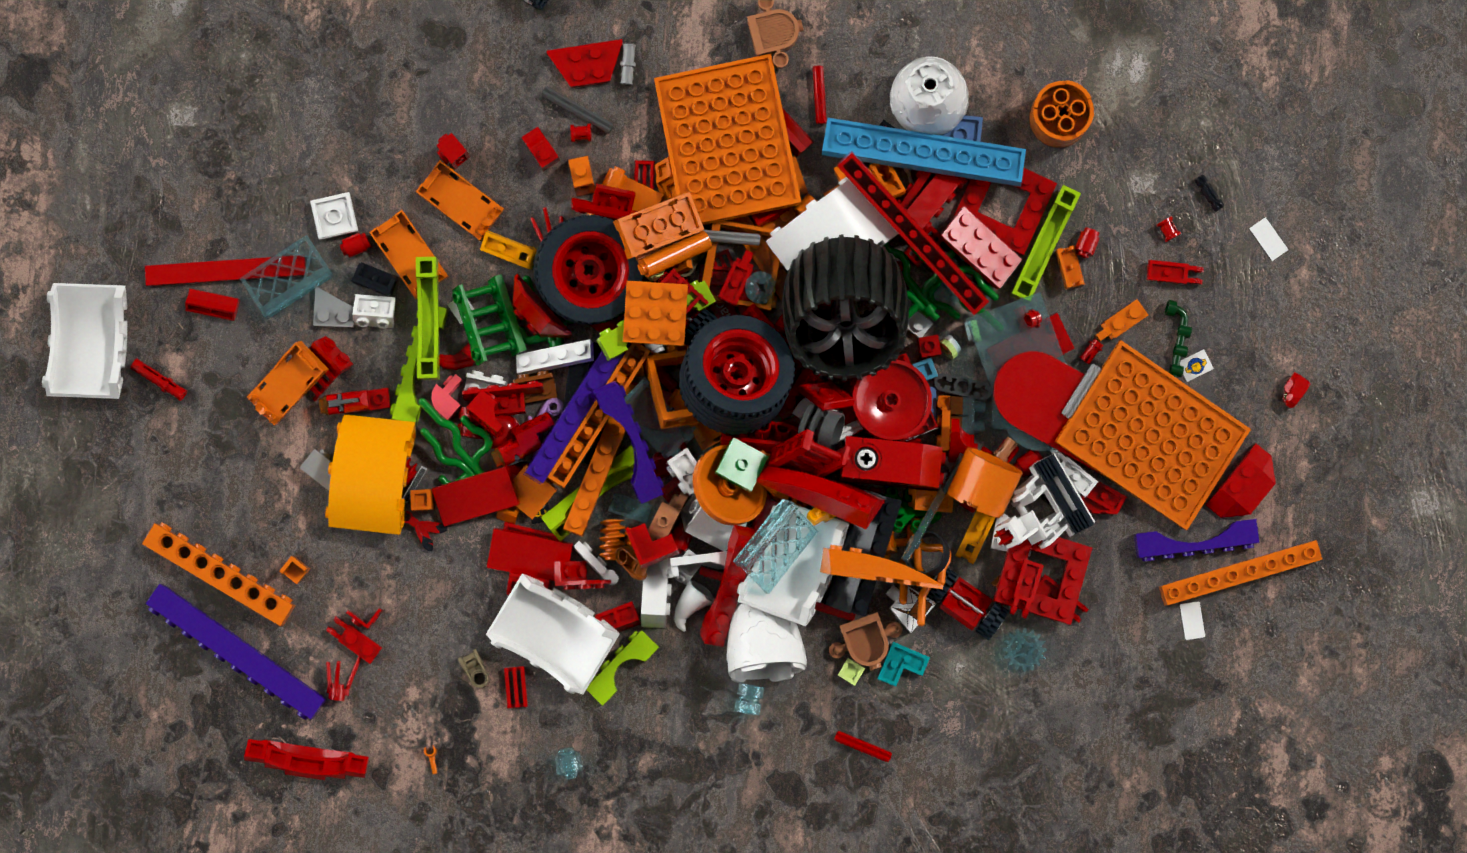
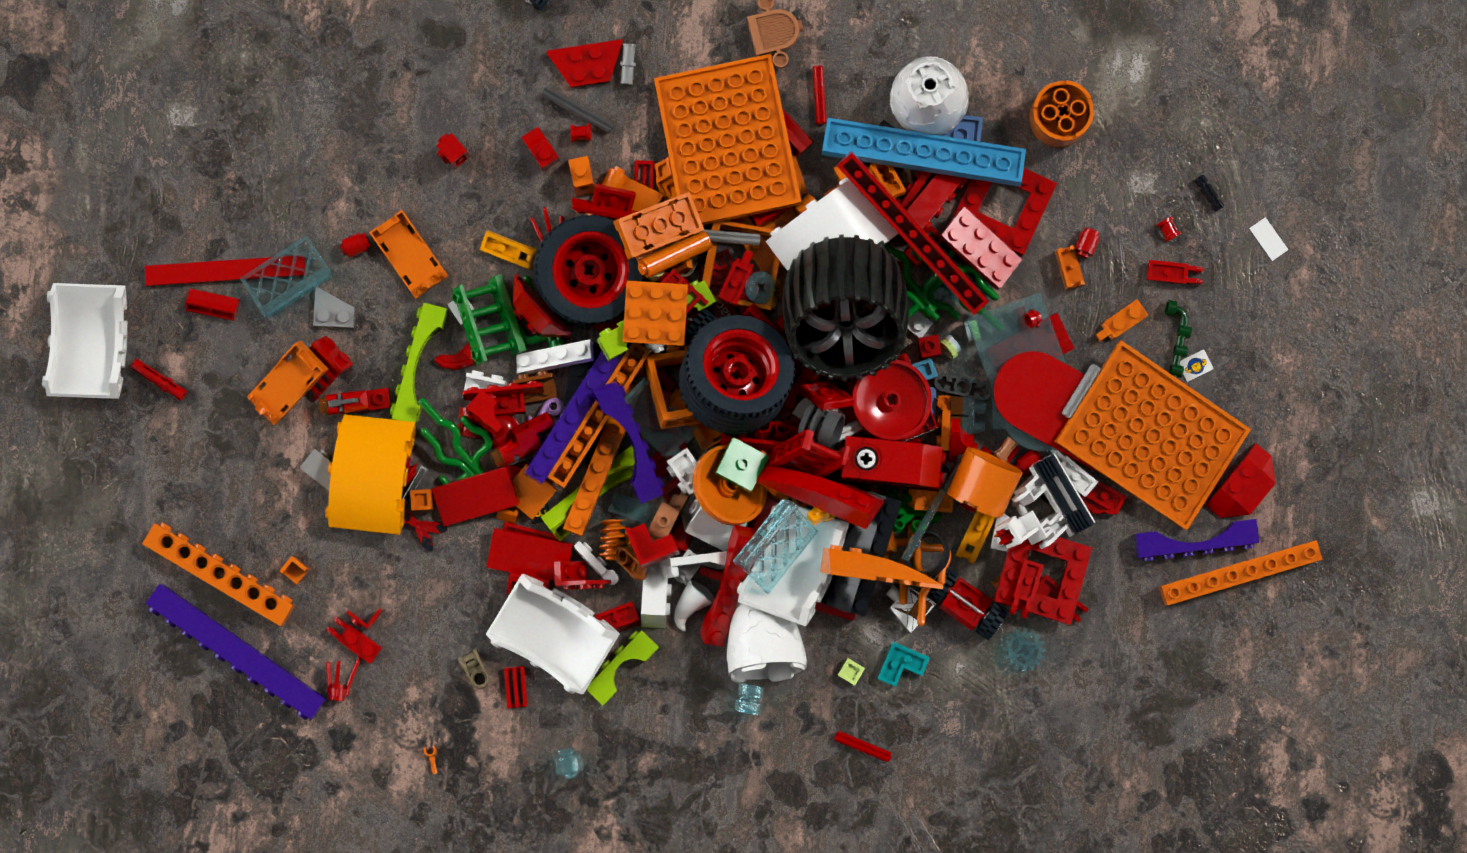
(305, 760): red piece -> none
(334, 216): white plate -> none
(374, 311): white bracket -> none
(375, 279): black hinge -> none
(428, 318): lime arch -> none
(442, 398): coral brick -> none
(460, 200): orange piece -> none
(865, 640): nougat piece -> none
(1045, 243): lime arch -> none
(1091, 351): red pin -> none
(1192, 620): white sticker -> none
(1295, 389): red rock -> none

